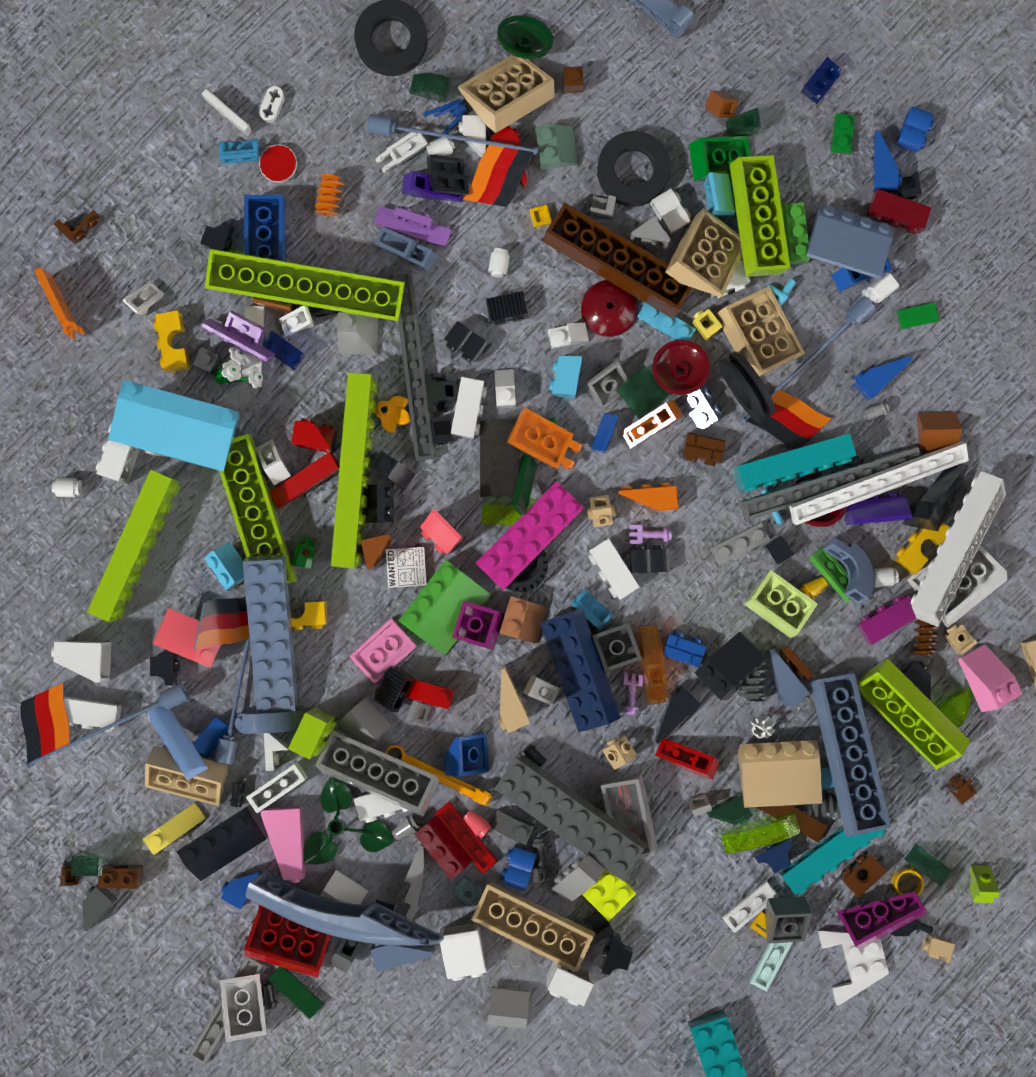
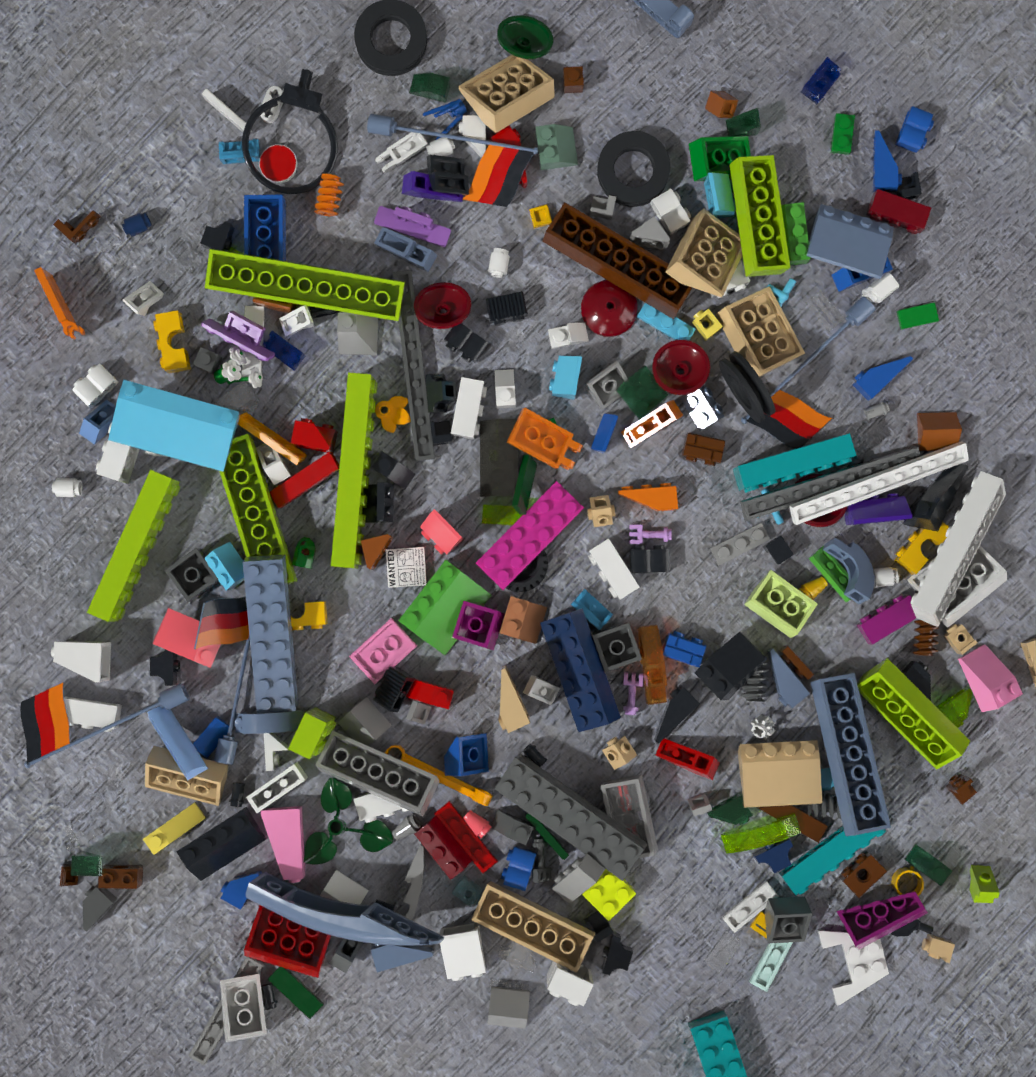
(94, 385): none -> white brick
(97, 423): none -> medium blue slope
(136, 224): none -> dark blue brick
(192, 575): none -> dark grey slope
(271, 438): none -> light orange tile
(300, 97): none -> black brick
(442, 305): none -> dark red dish
(548, 836): none -> dark green tile

